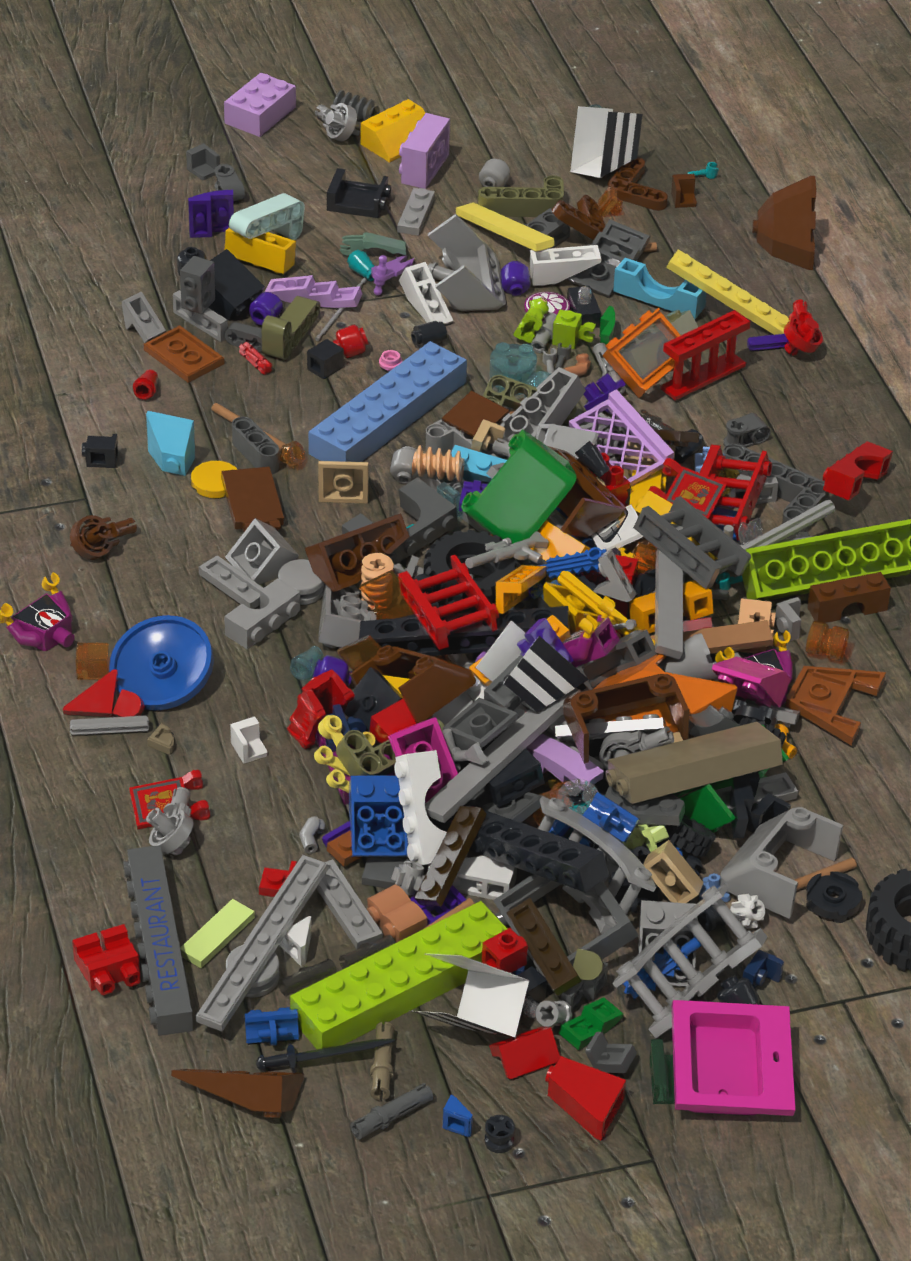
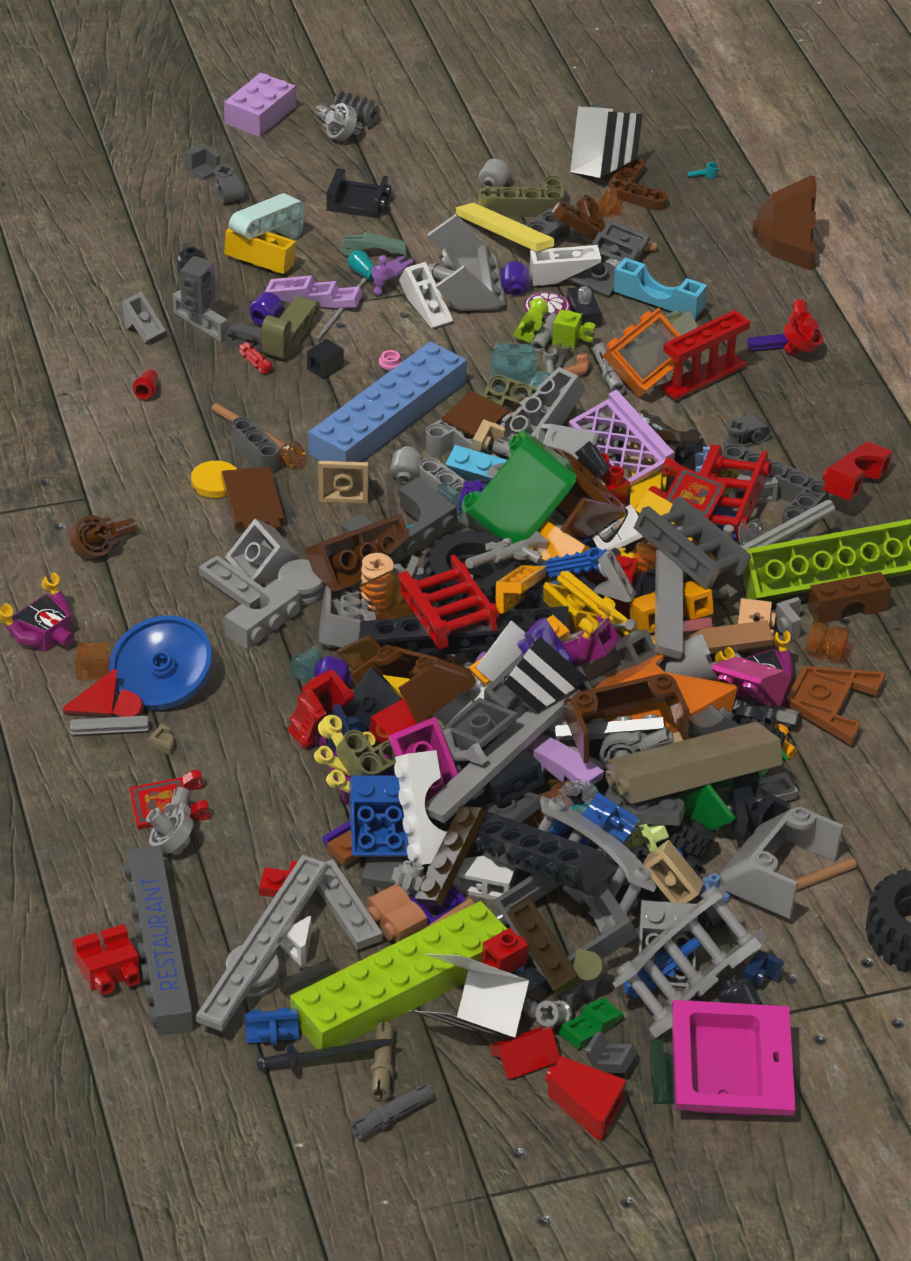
(101, 451): black brick -> none
(171, 442): medium azure slope -> none
(184, 354): dark orange tile -> none
(210, 213): dark purple slope -> none
(217, 933): yellowish green tile -> none
(233, 286): black slope -> none
(246, 740): white panel -> none
(258, 1091): reddish brown wedge -> none
(312, 826): light grey arm -> none
(352, 340): red head -> none
(366, 949): clear smoke pin -> none
(390, 129): yellow slope -> none
(416, 211): light grey plate -> none
(425, 150): lavender brick -> none
(427, 332): black brick -> none
(437, 463): light nougat piece -> none
(457, 1117): blue slope -> none
(494, 1128): black wheel -> none
(596, 396): dark purple hips -> none
(607, 326): green slope -> none
(683, 190): reddish brown panel -> none
(725, 581): teal hand -> none
(727, 293): light yellow plate -> none
(748, 910): white gear -> none
(829, 907): black plate -> none

